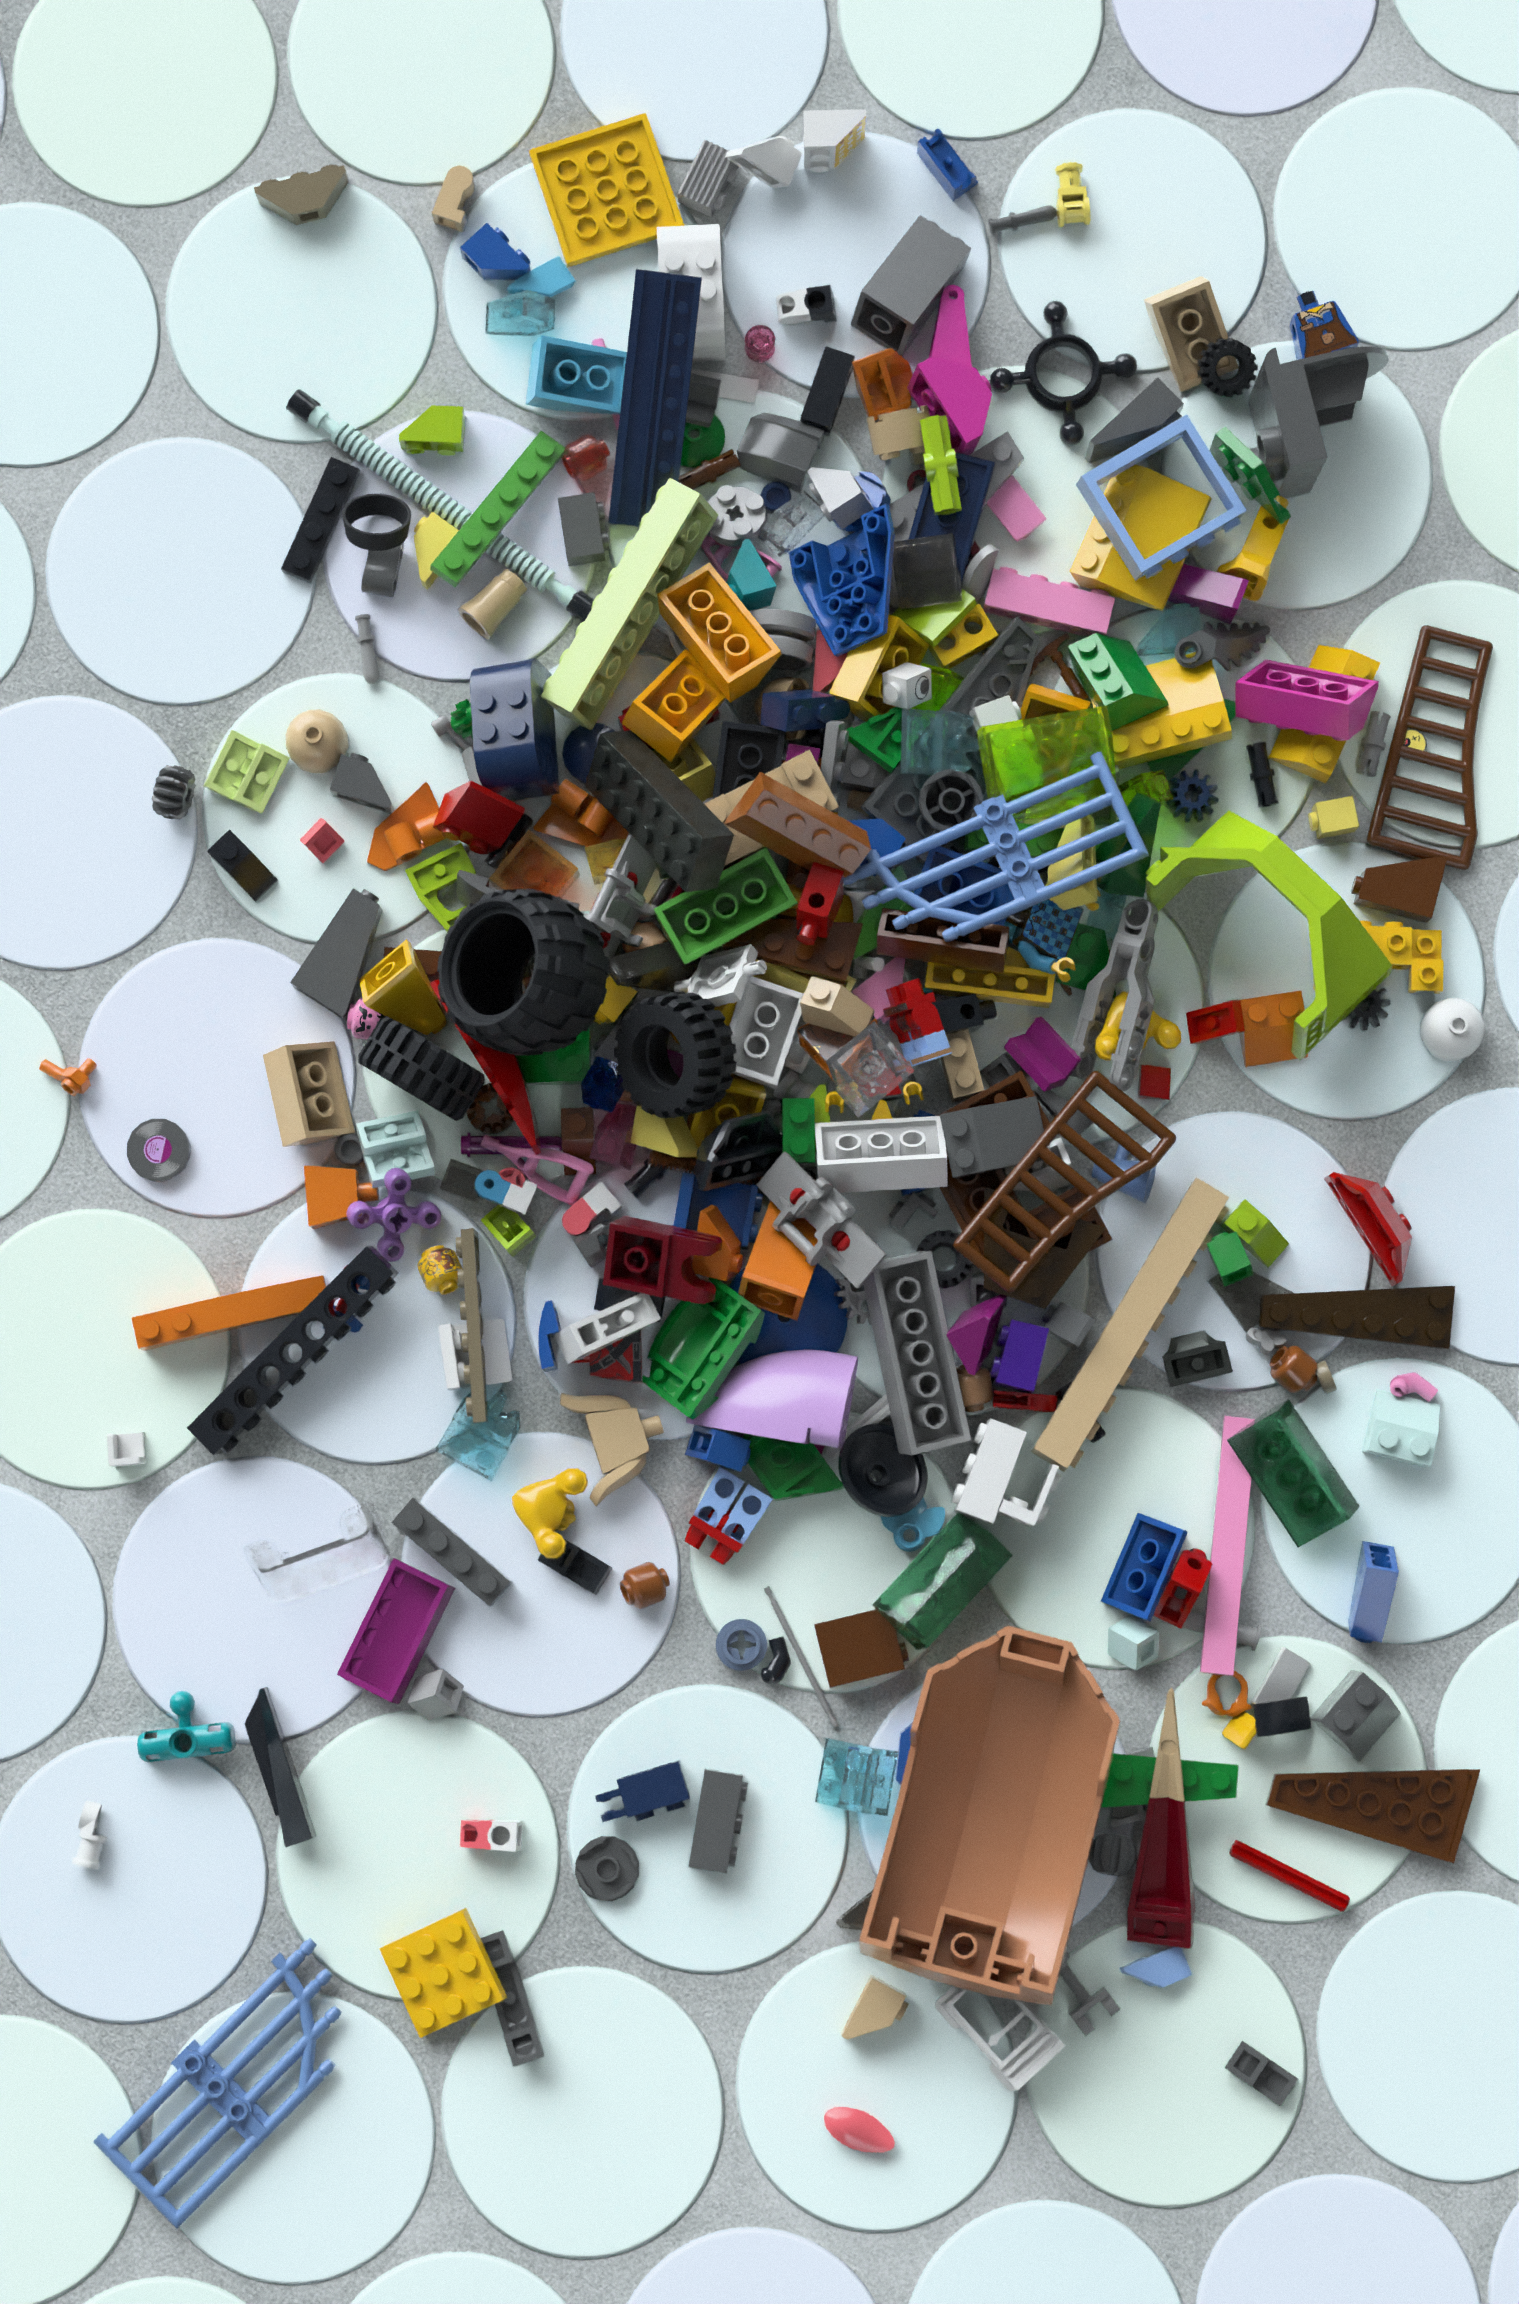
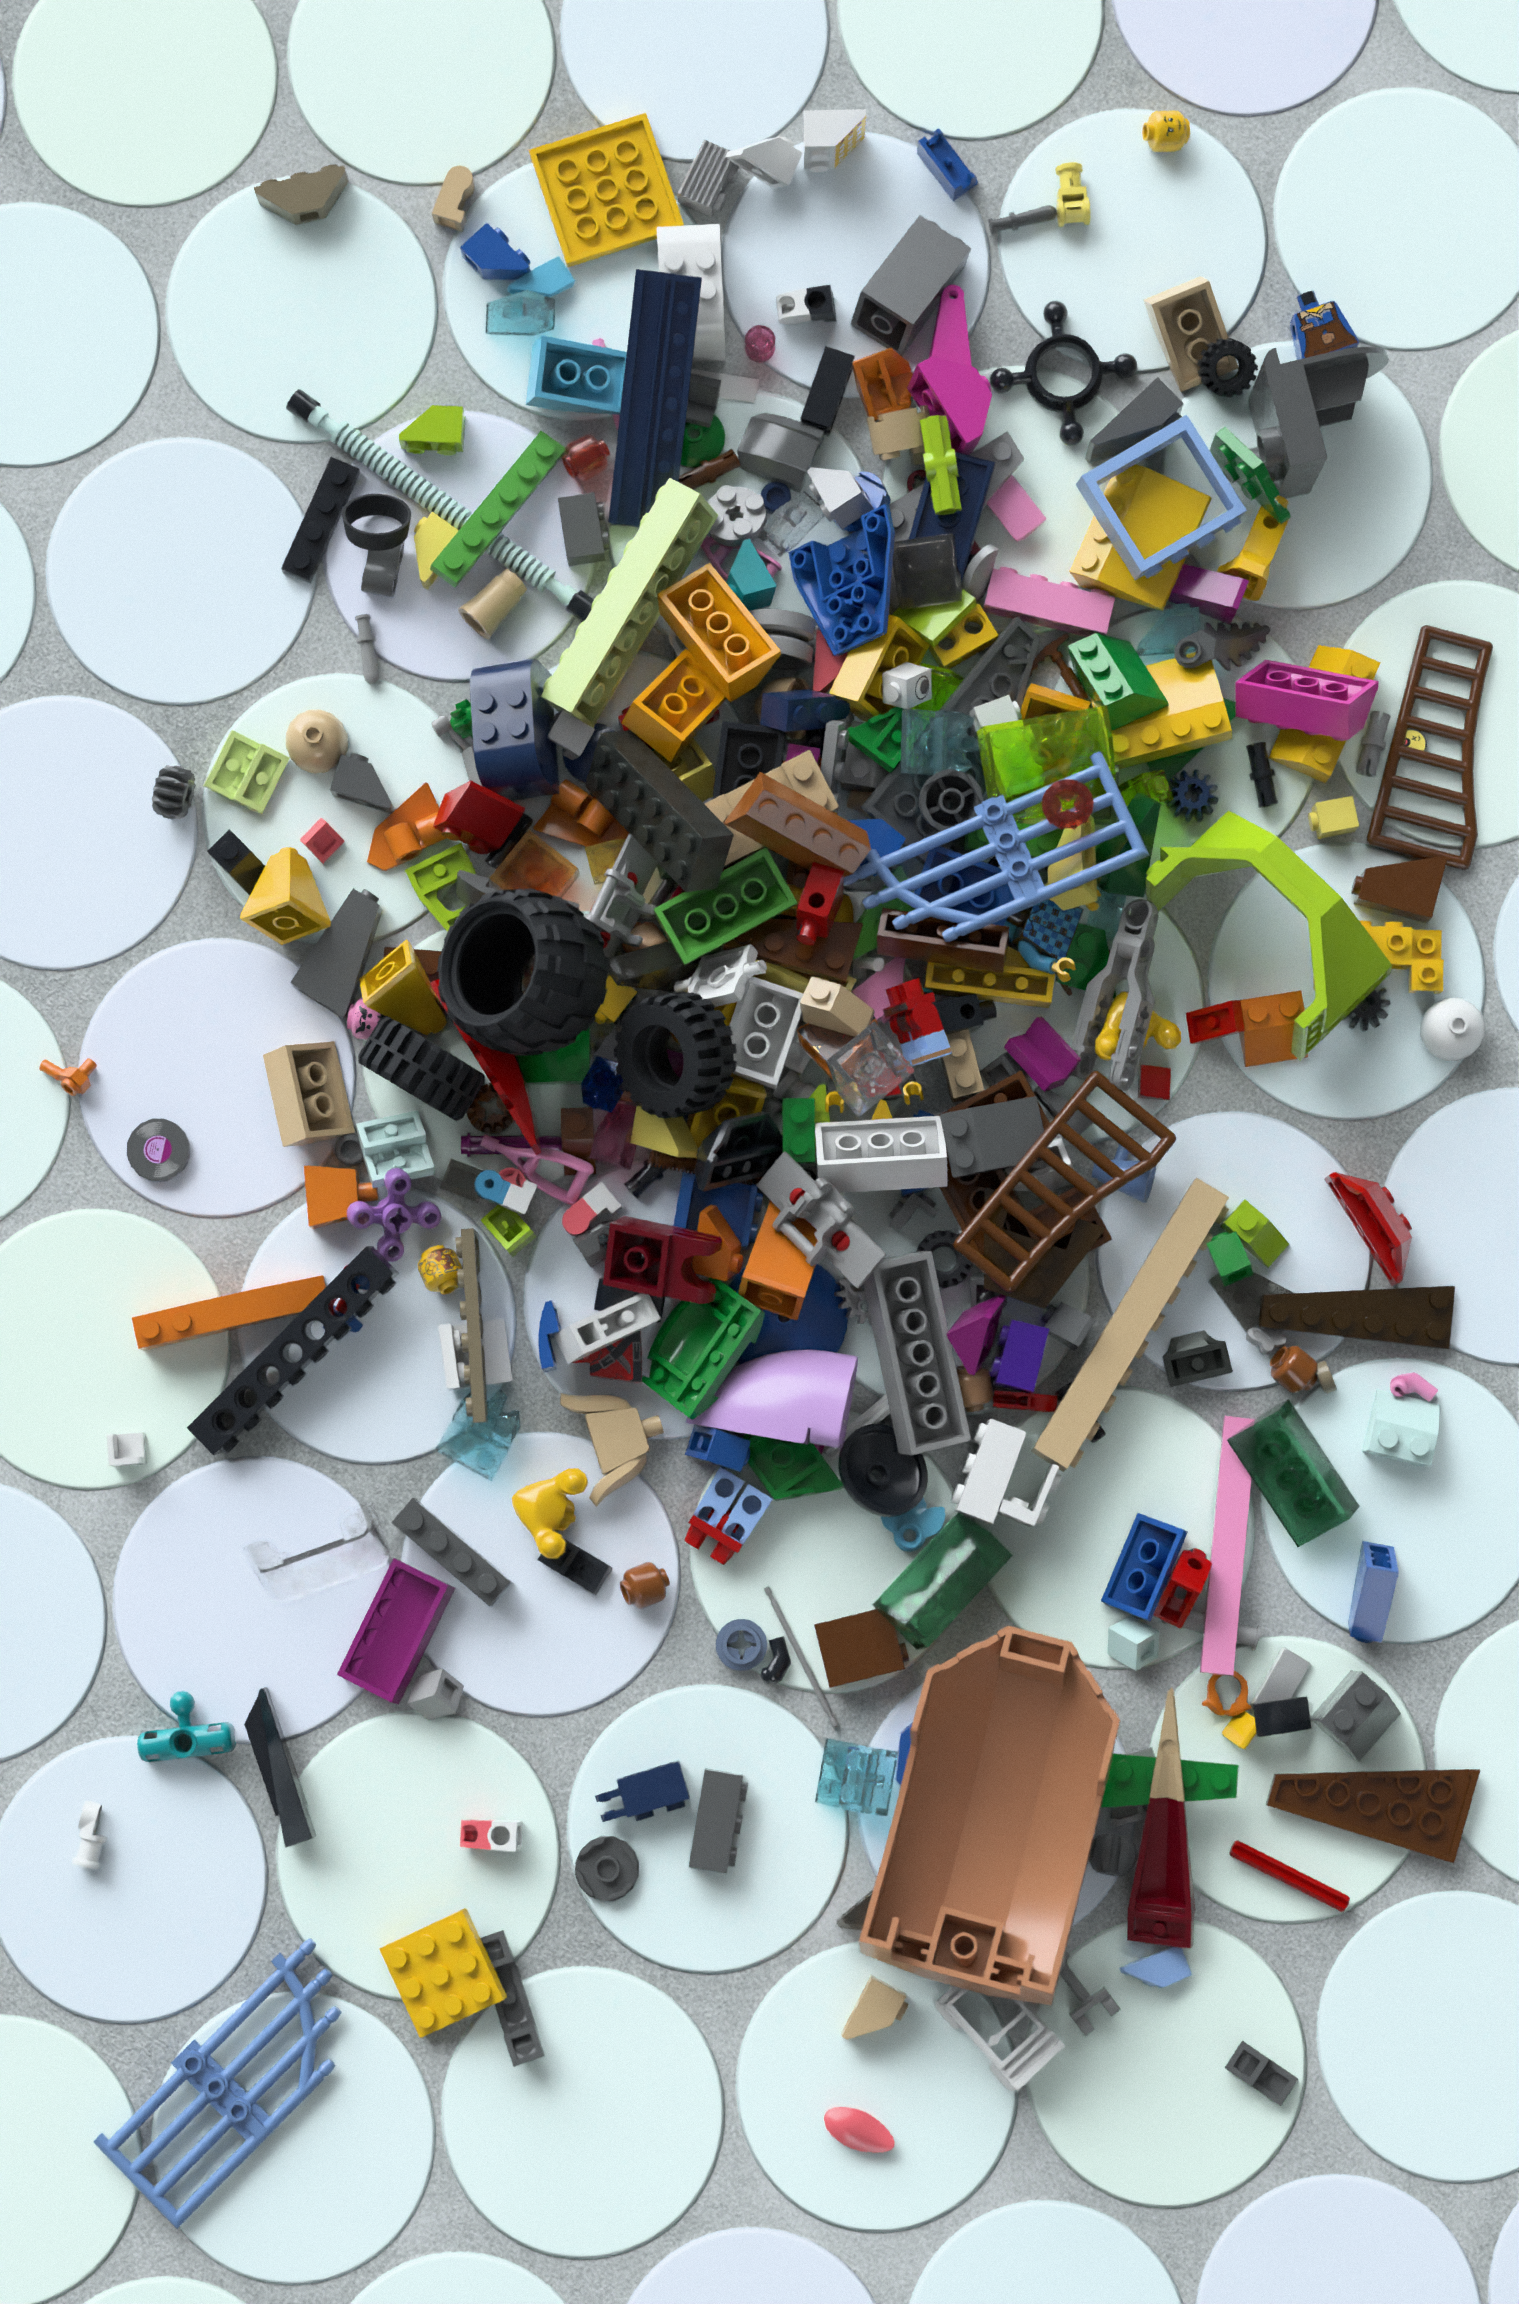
(286, 899): none -> yellow slope
(570, 734): none -> light grey panel
(1067, 790): none -> clear red gear
(1166, 131): none -> yellow head

